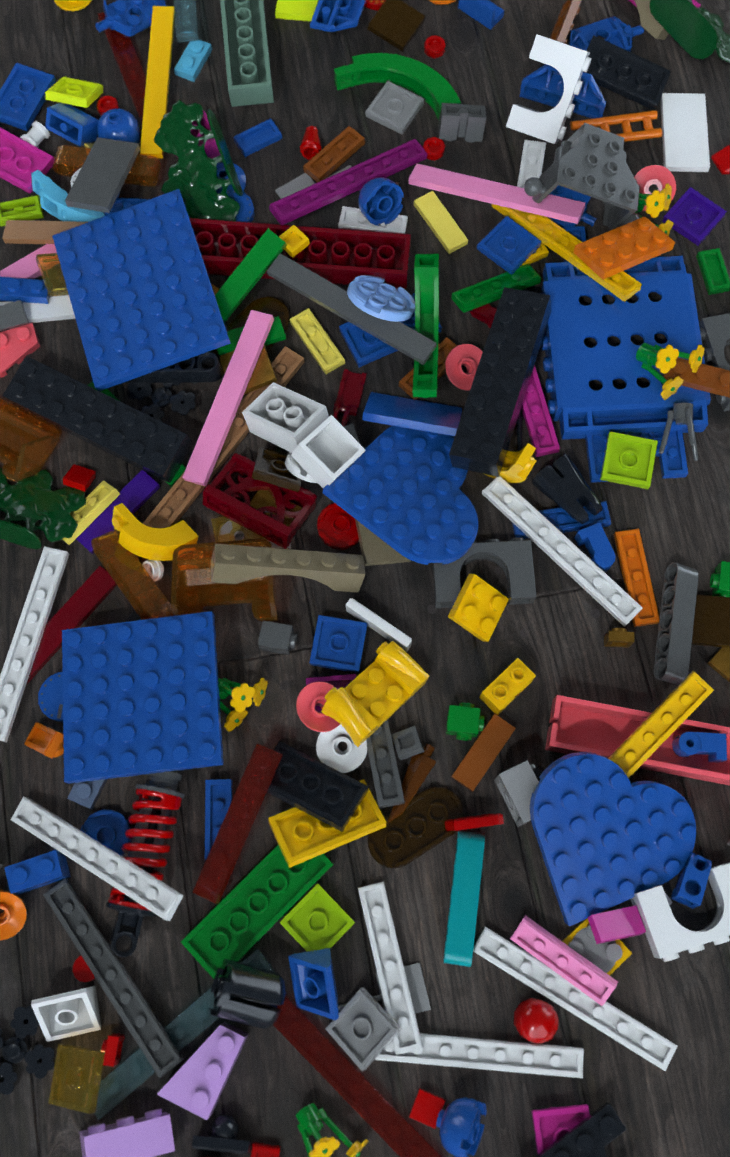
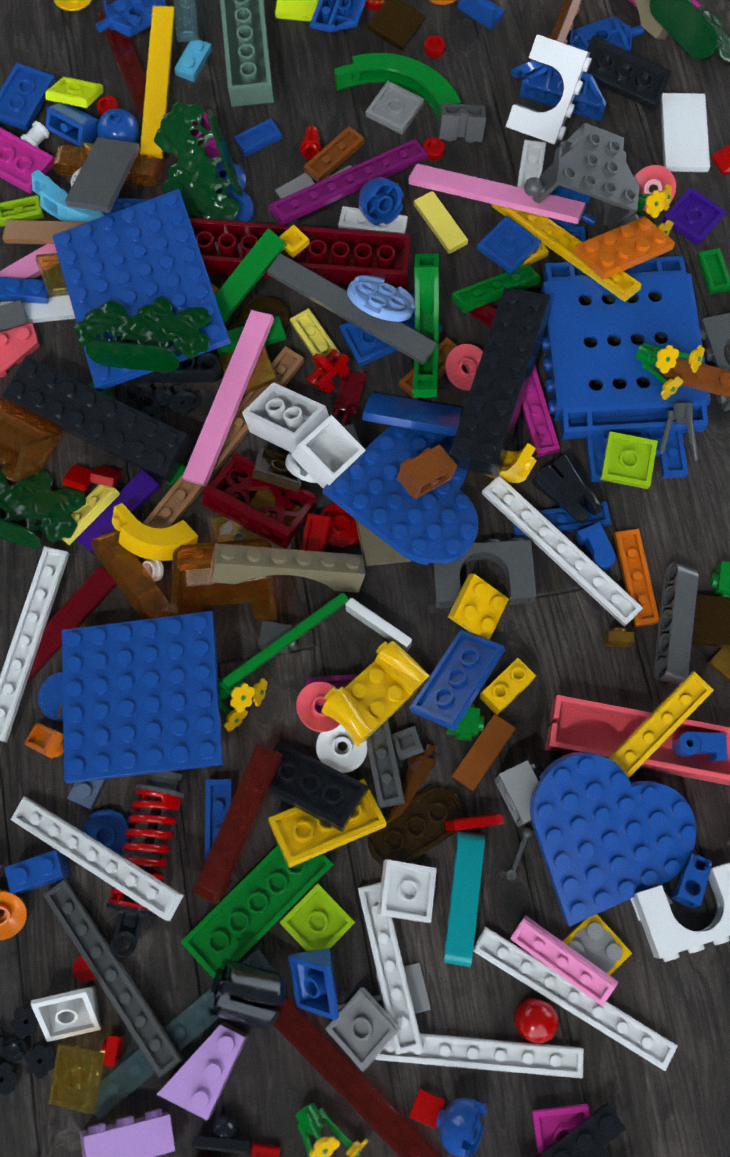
(106, 476): none -> red tile
(151, 326): none -> dark green plant
(283, 642): none -> green tile
(316, 533): none -> red tile
(334, 364): none -> red hips
(338, 644): blue plate -> none
(407, 891): none -> white plate
(426, 471): none -> dark orange brick
(457, 679): none -> blue tile
(511, 874): none -> dark grey hinge
(526, 69): none -> blue tile
(616, 924): dark pink tile -> none
(625, 120): orange bar -> none

